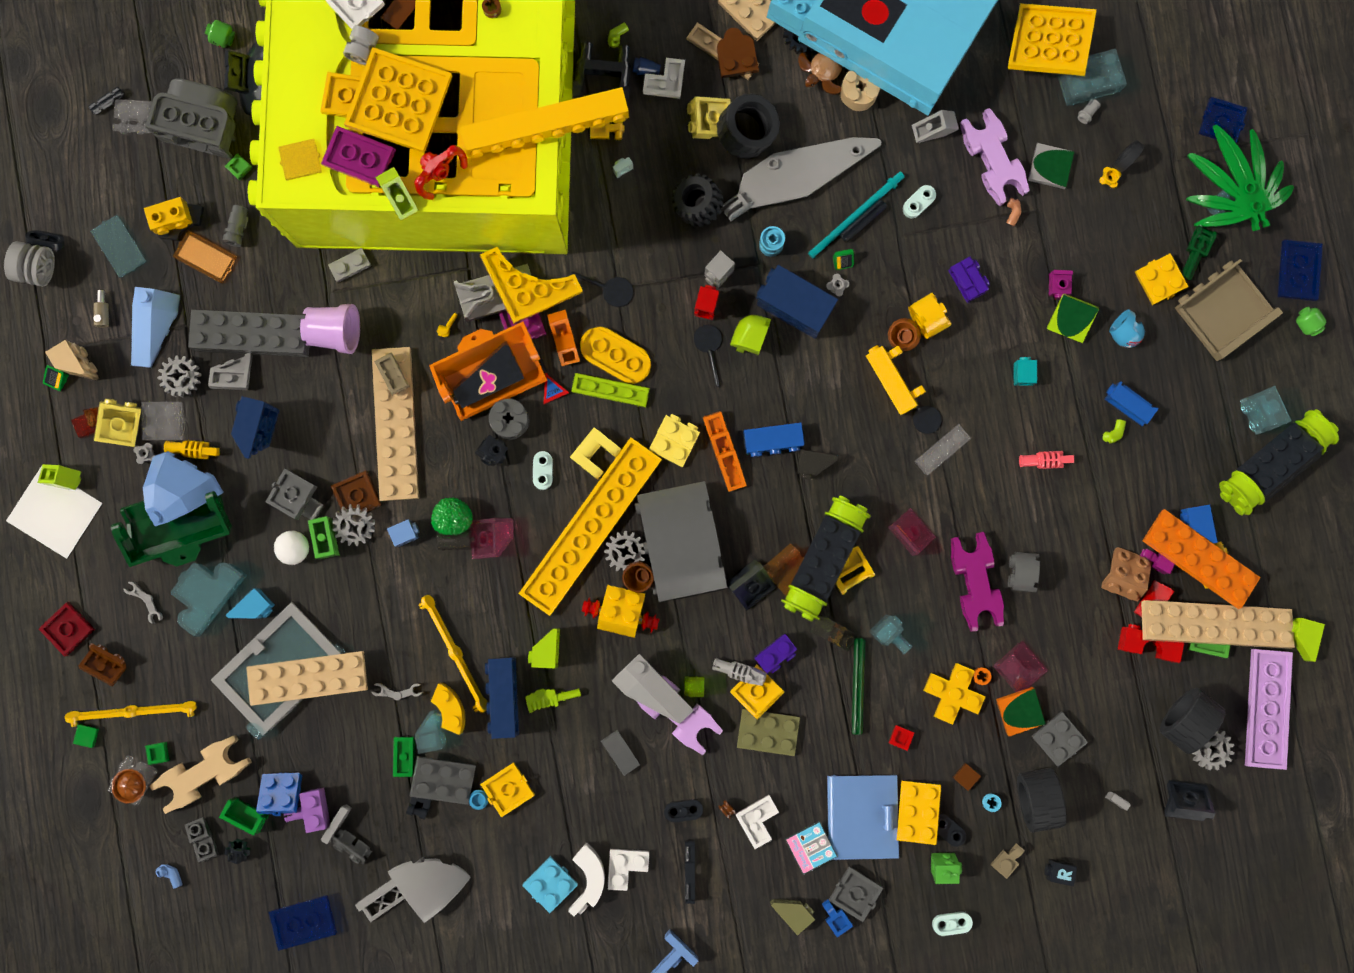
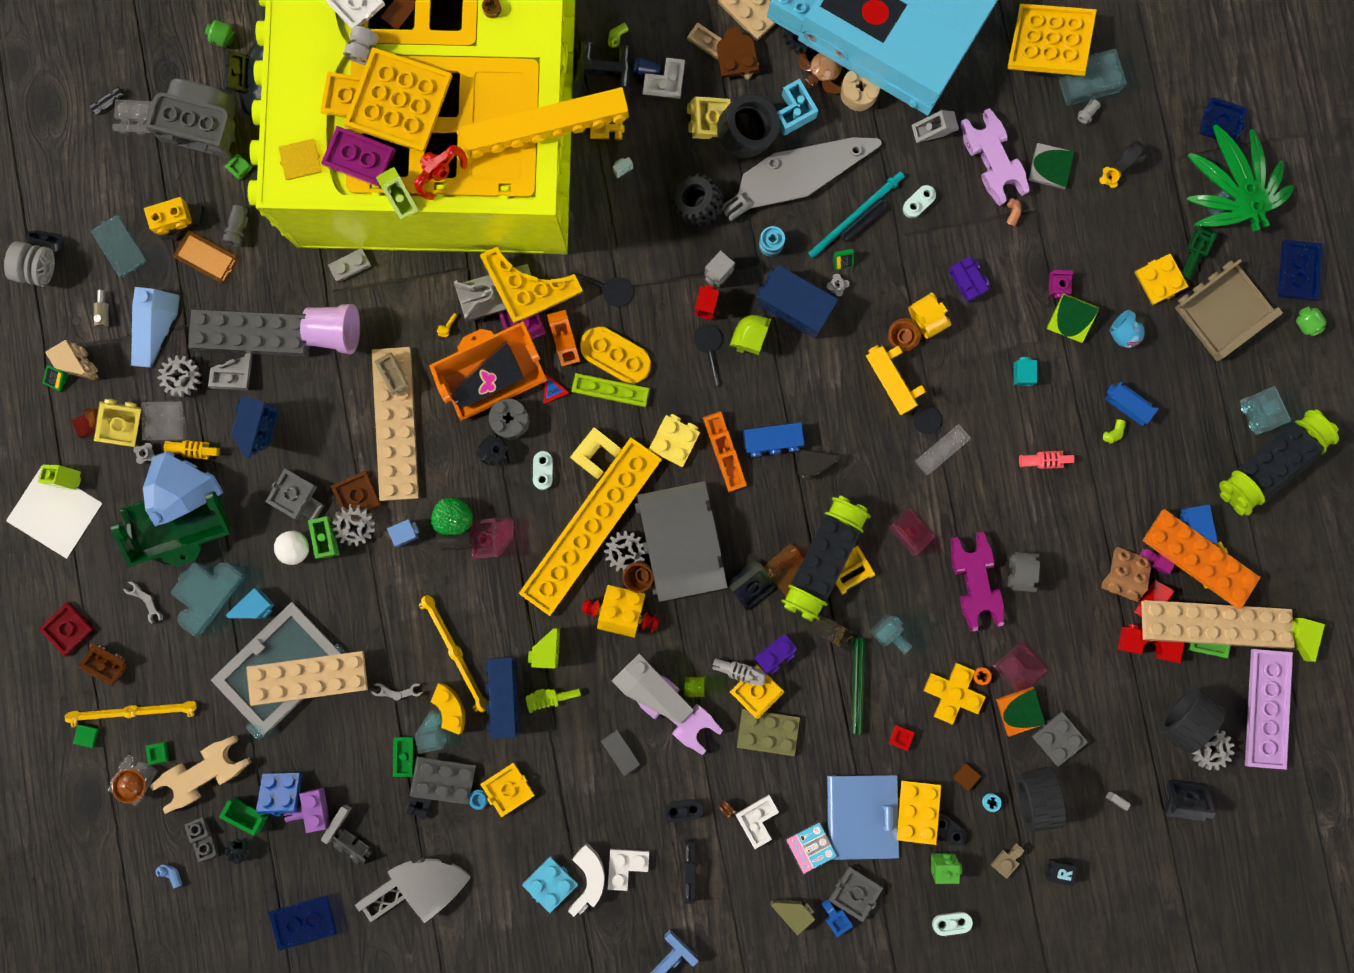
(799, 109): none -> medium azure brick

